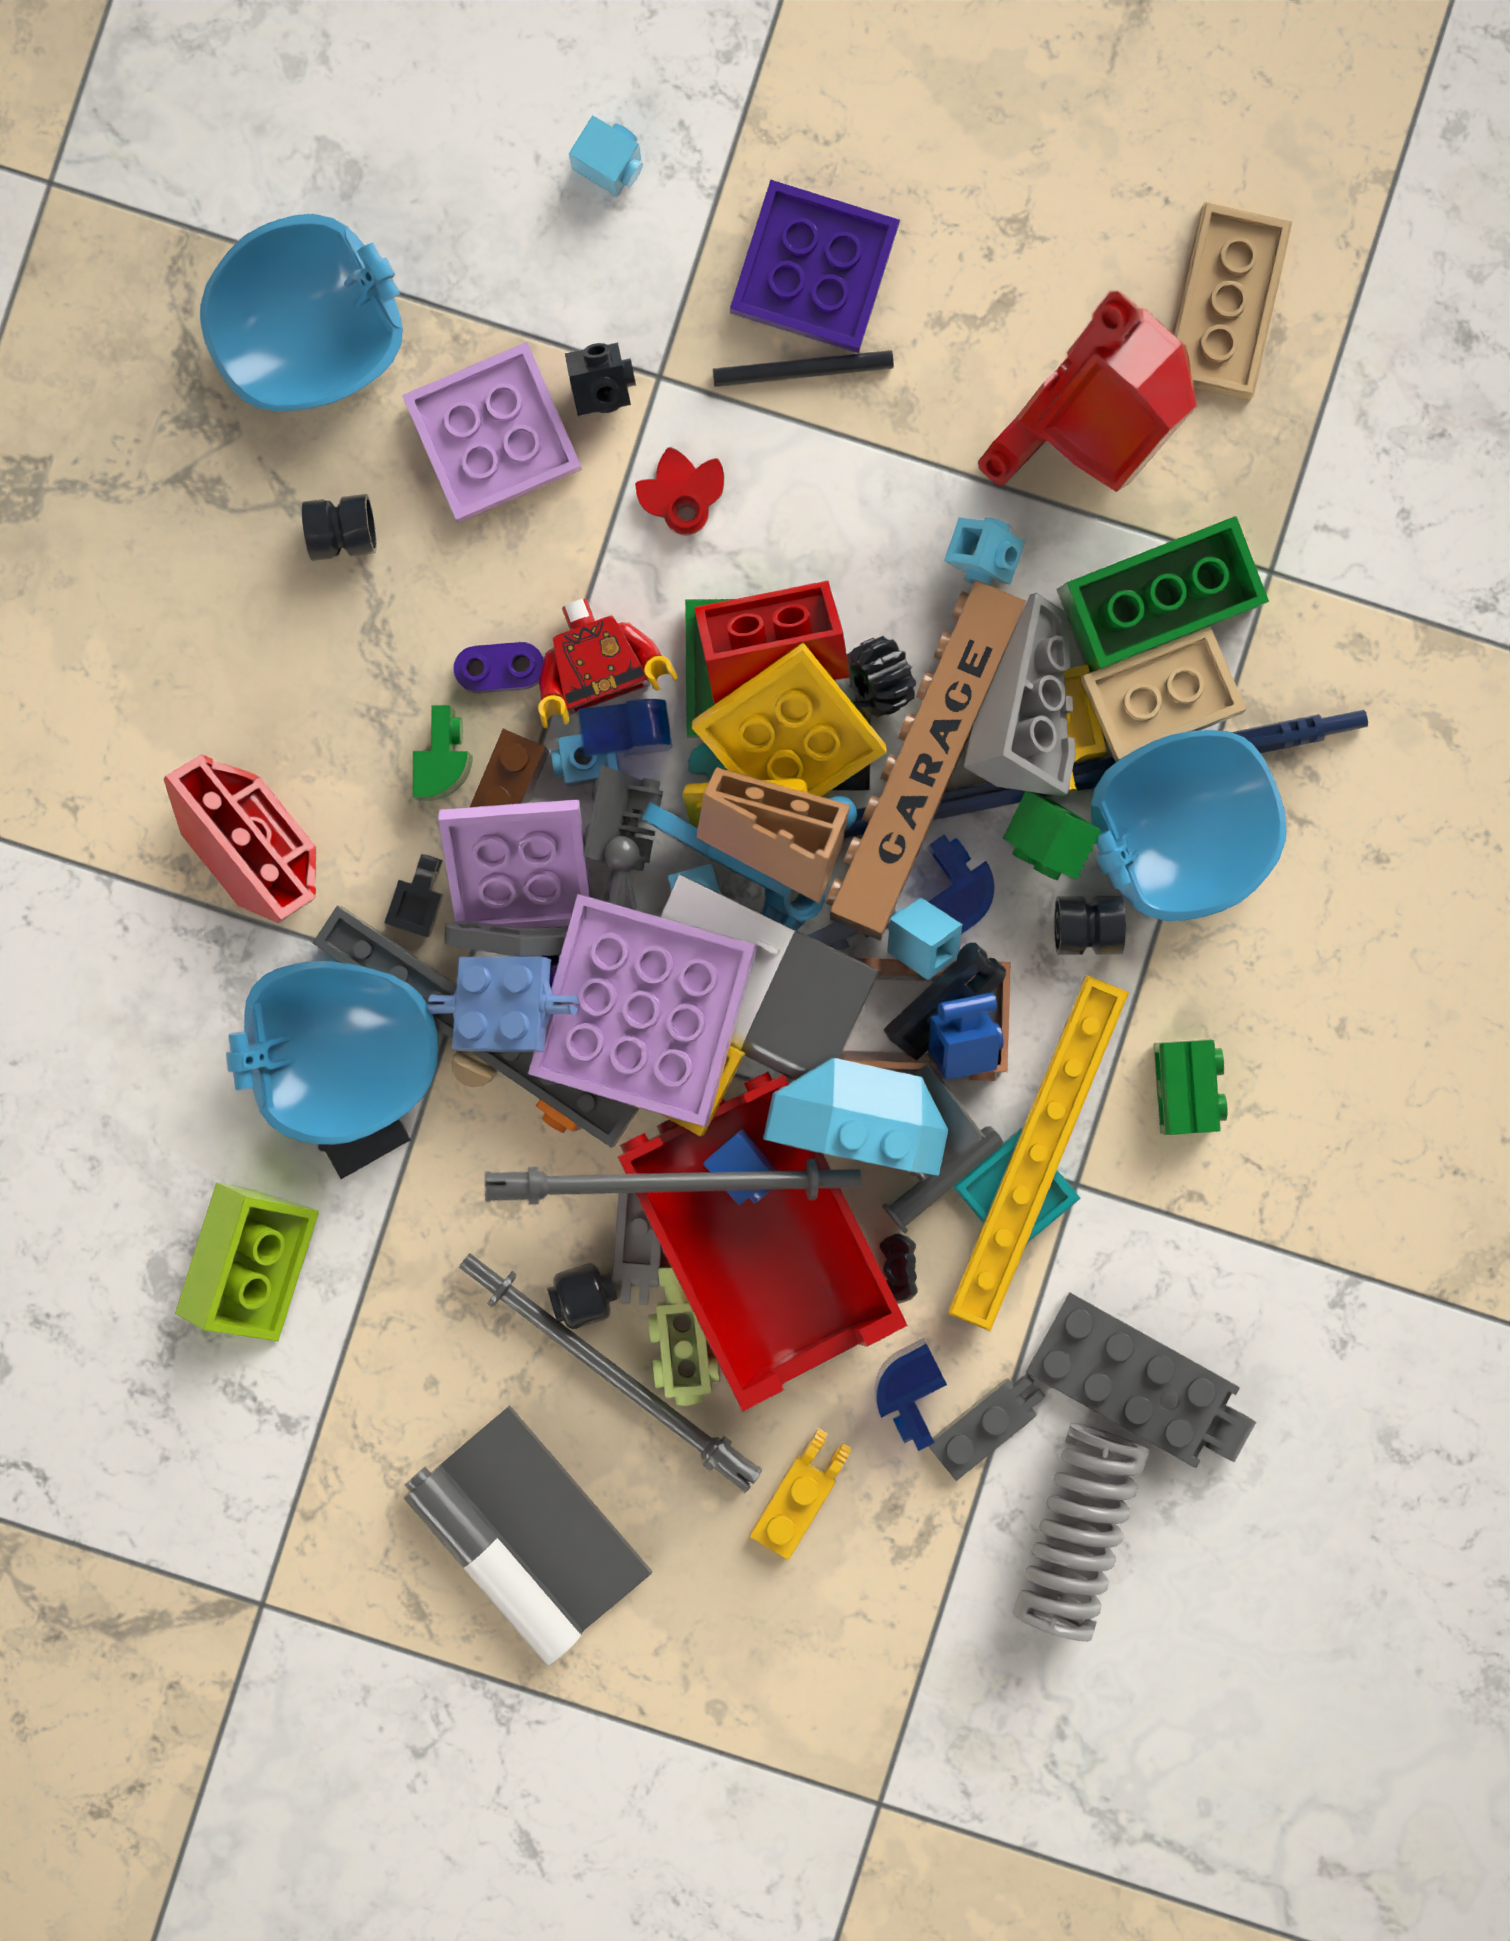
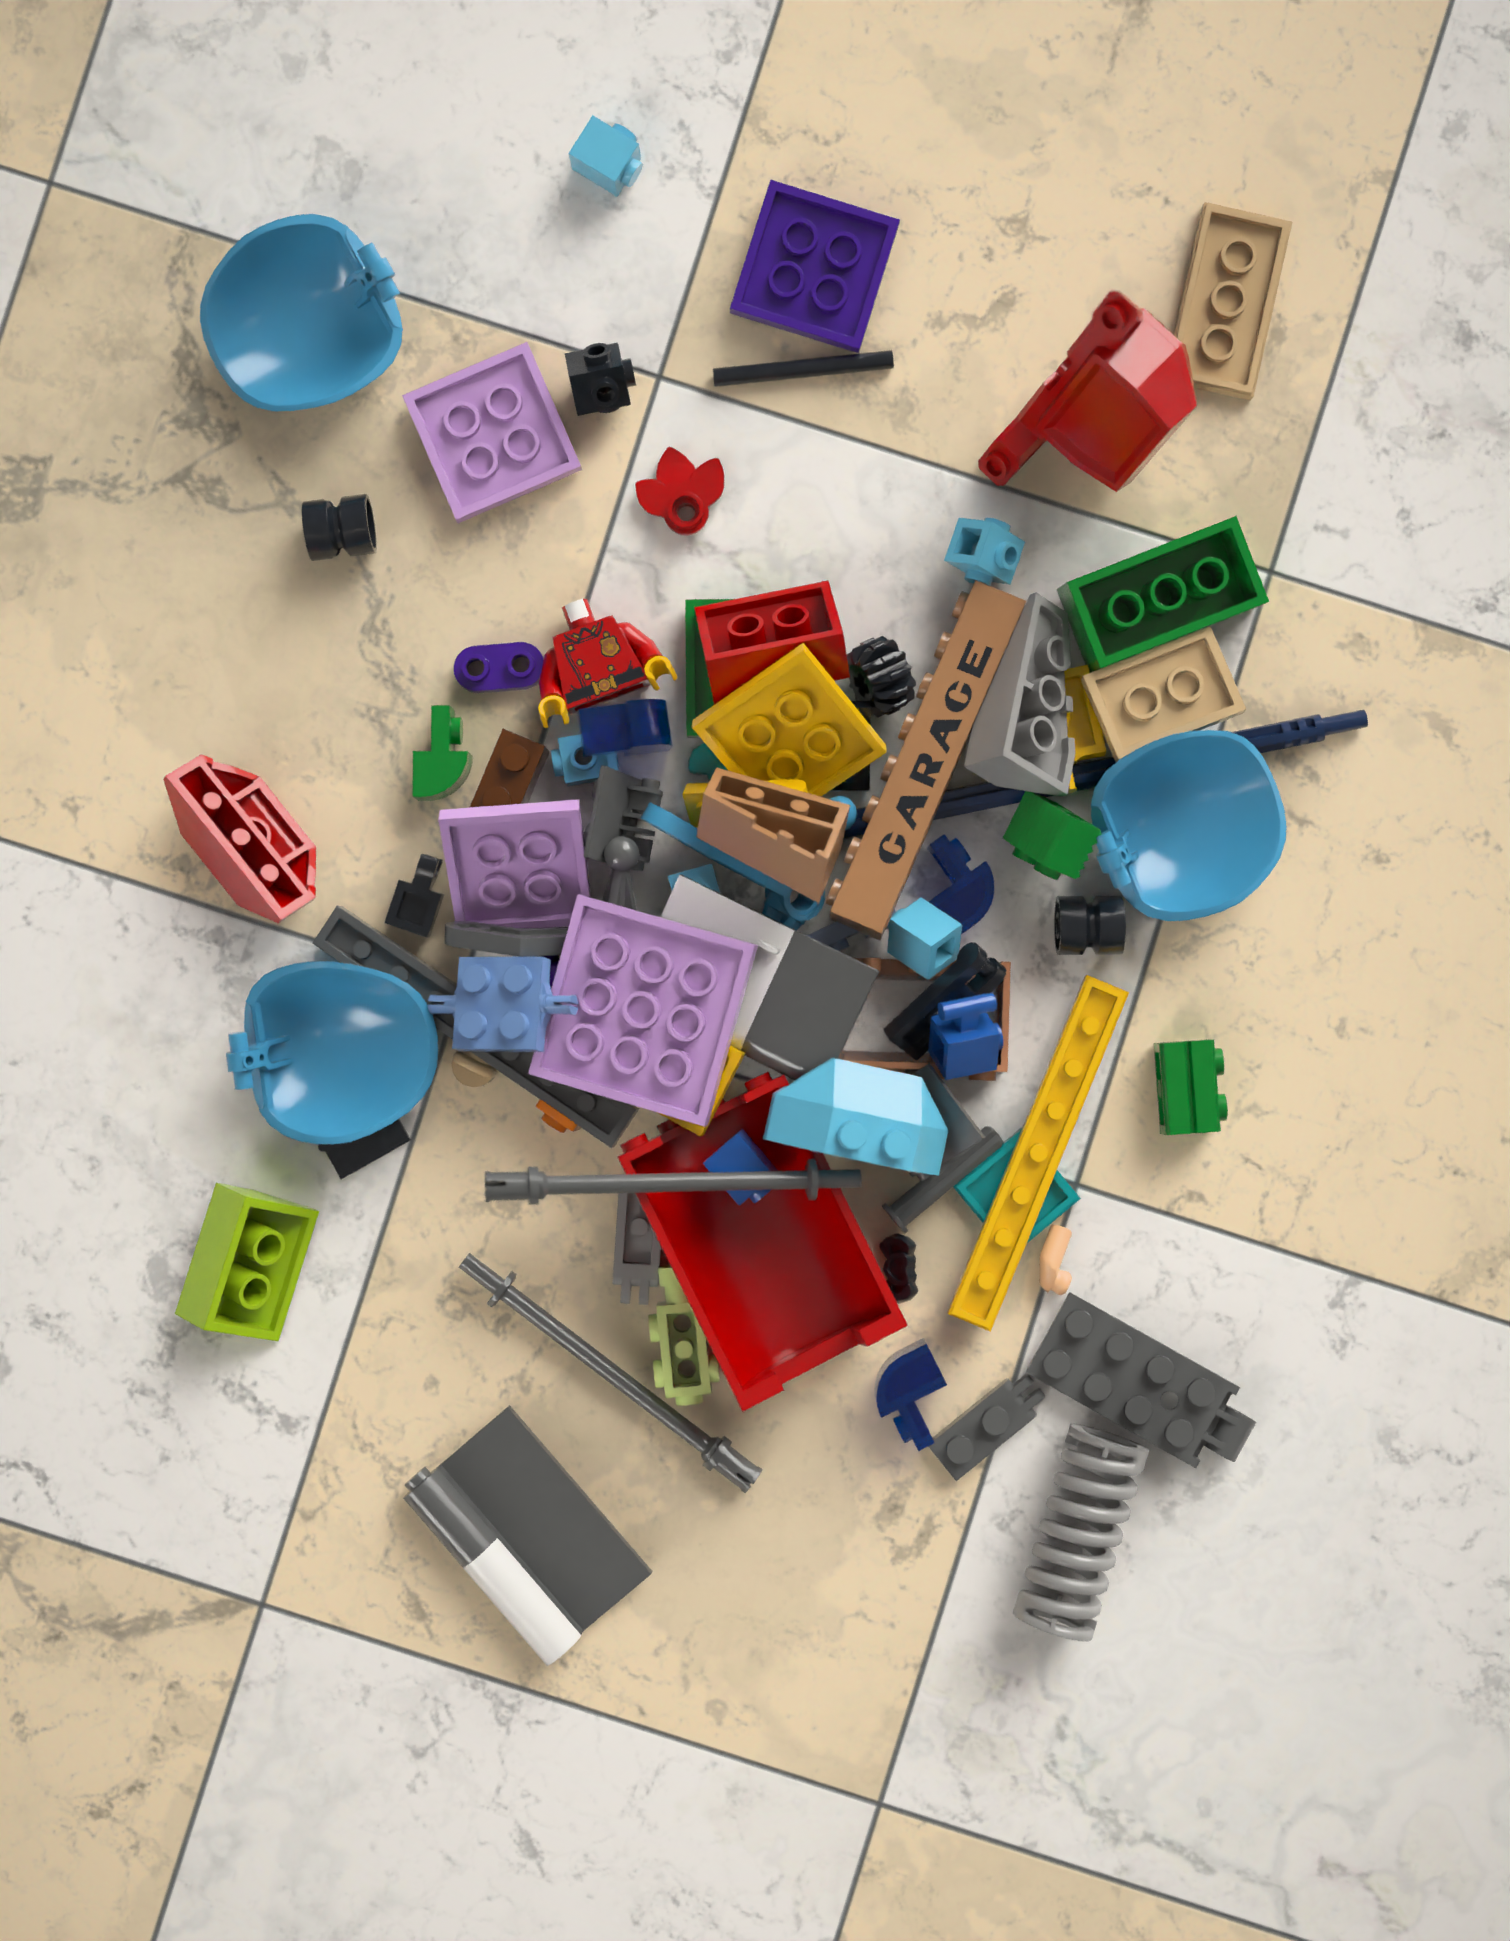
(581, 1296): black head -> none
(798, 1498): yellow hinge -> none
(1051, 1258): none -> light nougat arm

